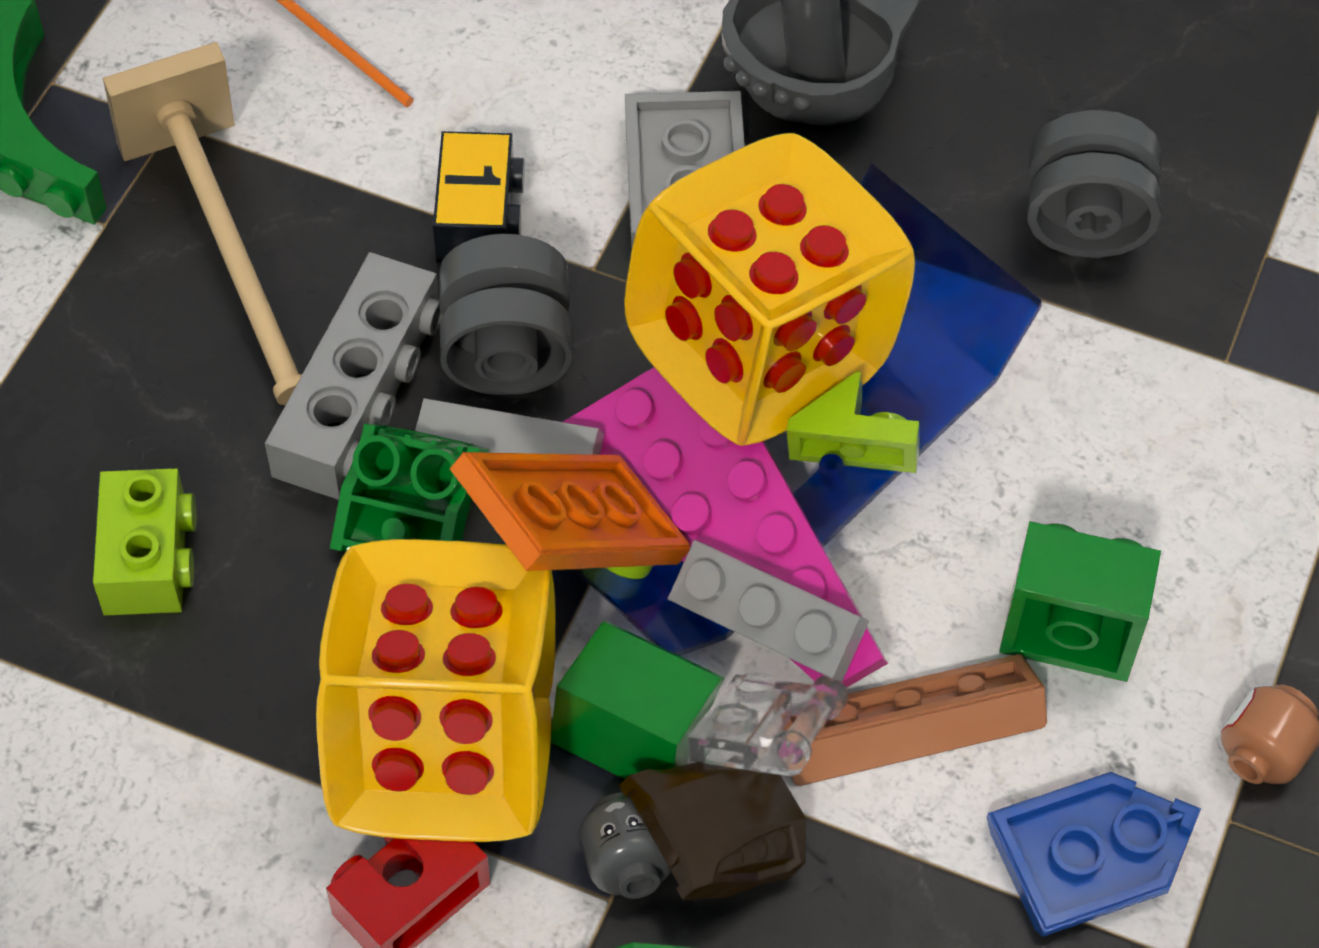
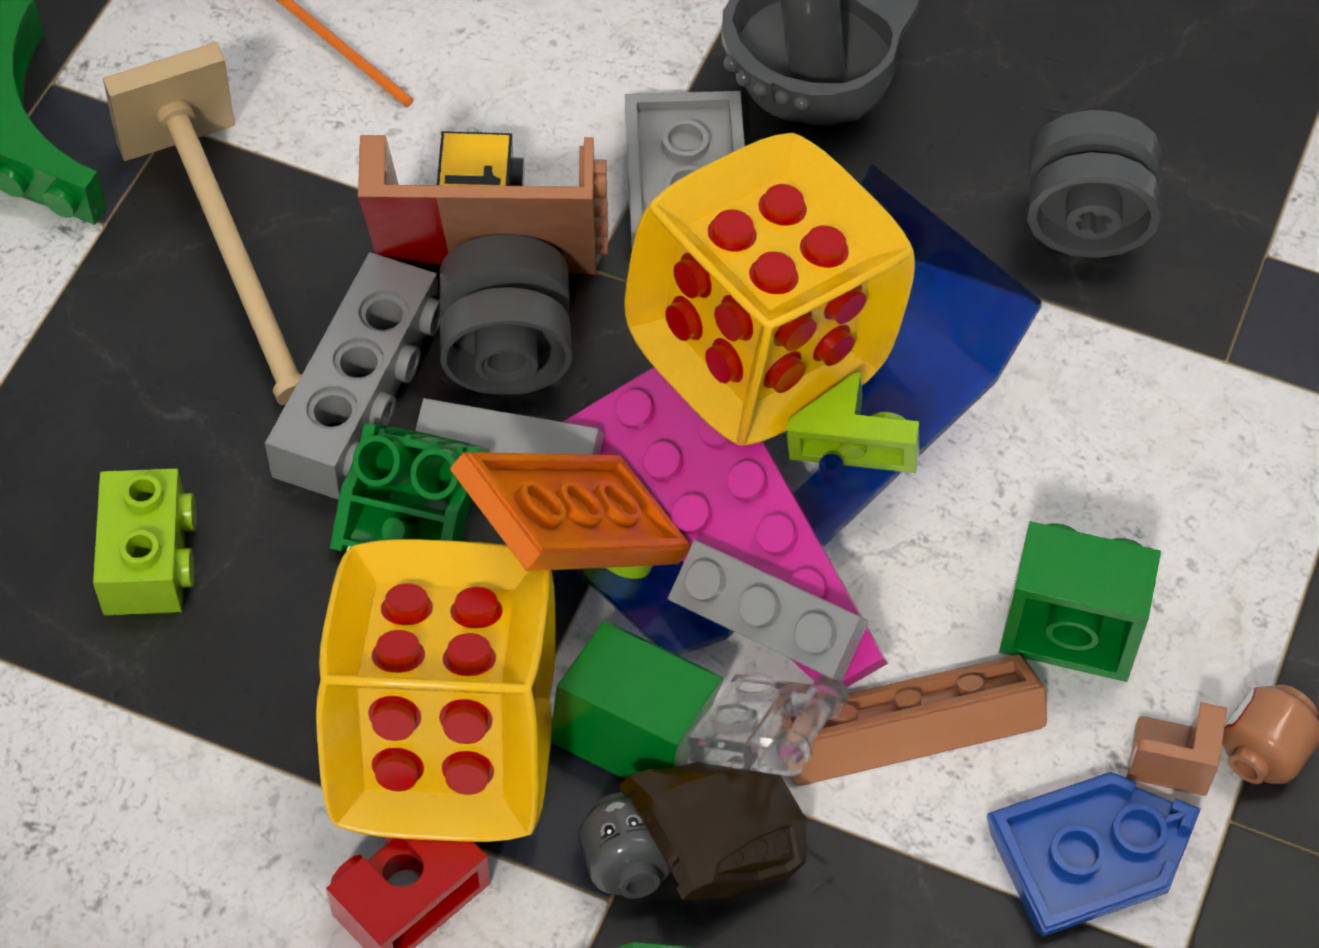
(429, 221): none -> nougat panel
(1177, 753): none -> nougat panel

